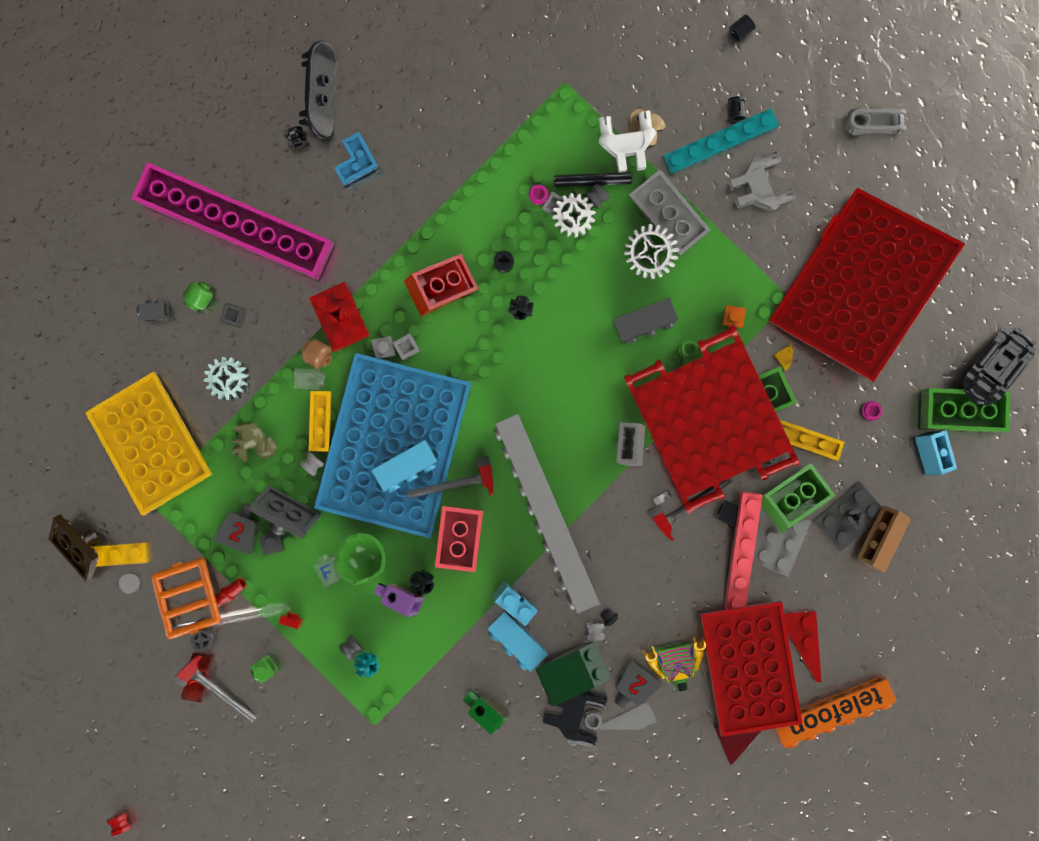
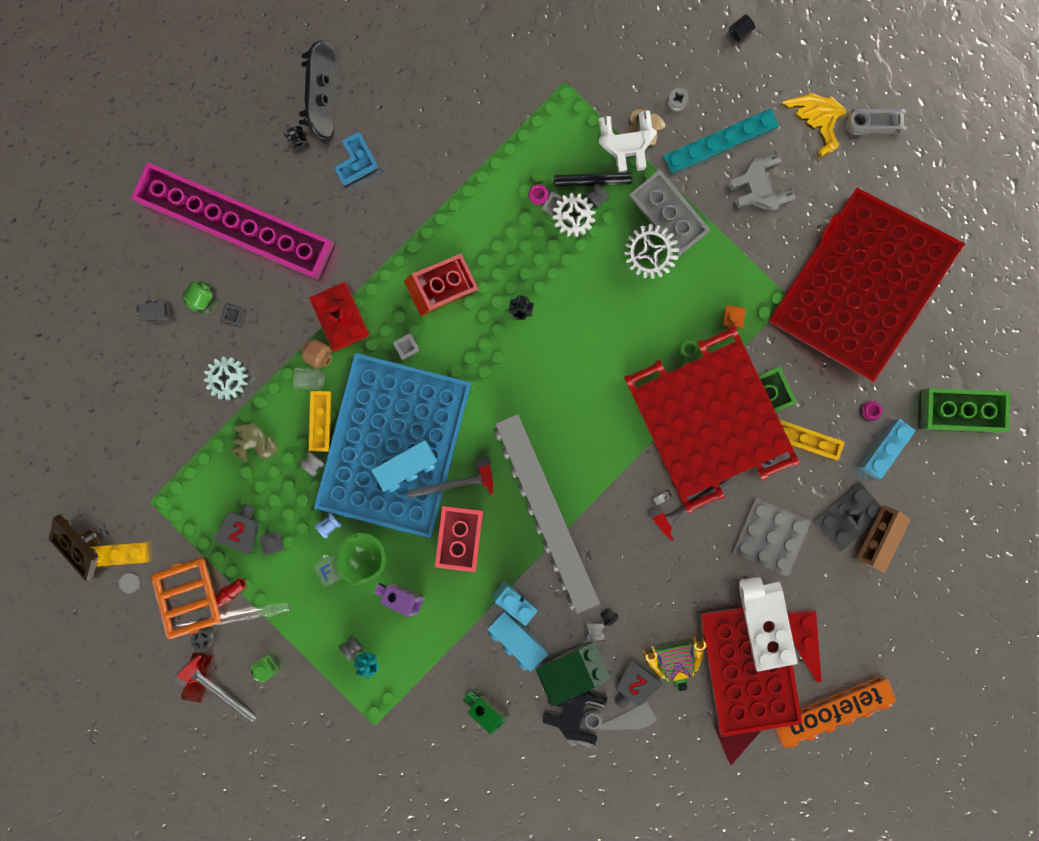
(119, 824): red wheel -> none
(148, 443): yellow plate -> none
(284, 513): dark grey plate -> none
(291, 619): red plate -> none
(328, 525): none -> light blue bush
(383, 347): light grey plate -> none
(422, 582): black gear -> none
(504, 266): black wheel -> none
(630, 444): light grey brick -> none
(645, 321): dark grey brick -> none
(677, 104): none -> light grey wheel
(727, 513): black brick -> none
(737, 108): black bush -> none
(743, 550): coral plate -> none
(765, 604): none -> white hinge
(784, 357): yellow tile -> none
(796, 498): bright green brick -> none
(820, 112): none -> yellow animal
(887, 449): none -> medium azure brick
(936, 452): medium azure brick -> none
(999, 367): black piece -> none

